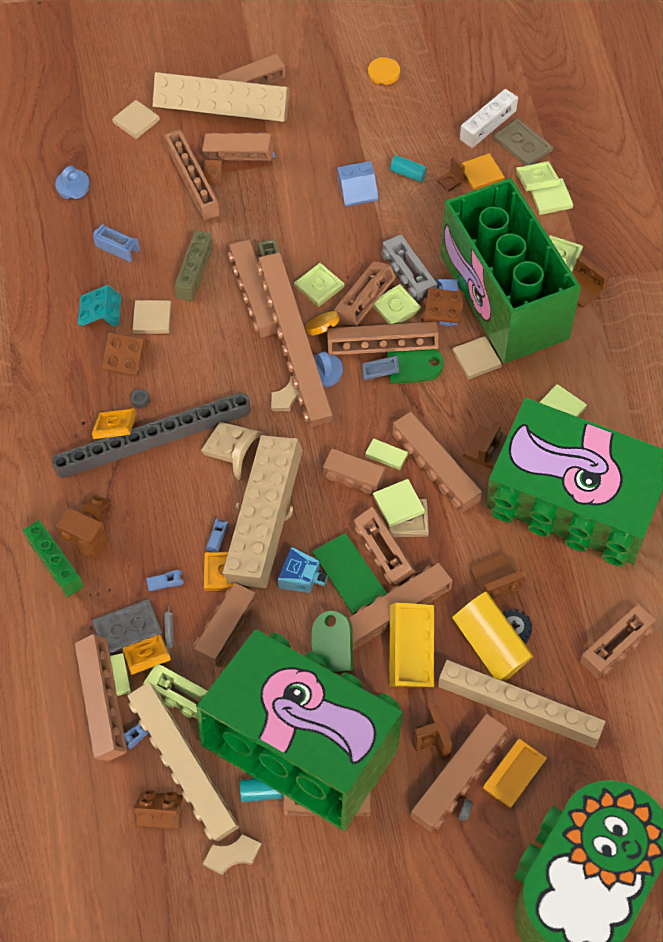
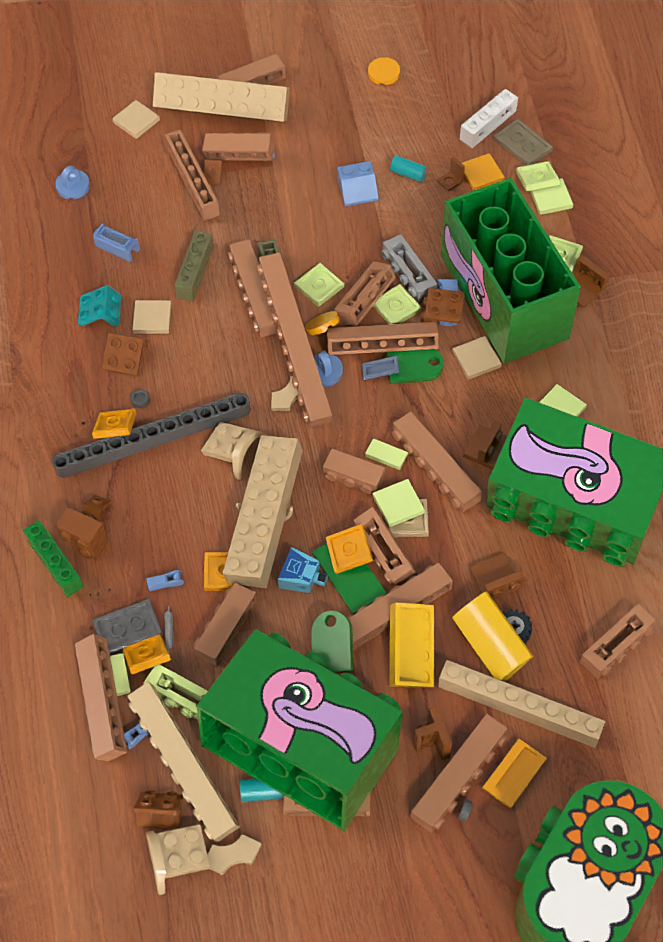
(176, 853): none -> tan piece
(216, 536): medium blue bar -> none
(349, 548): none -> light orange tile

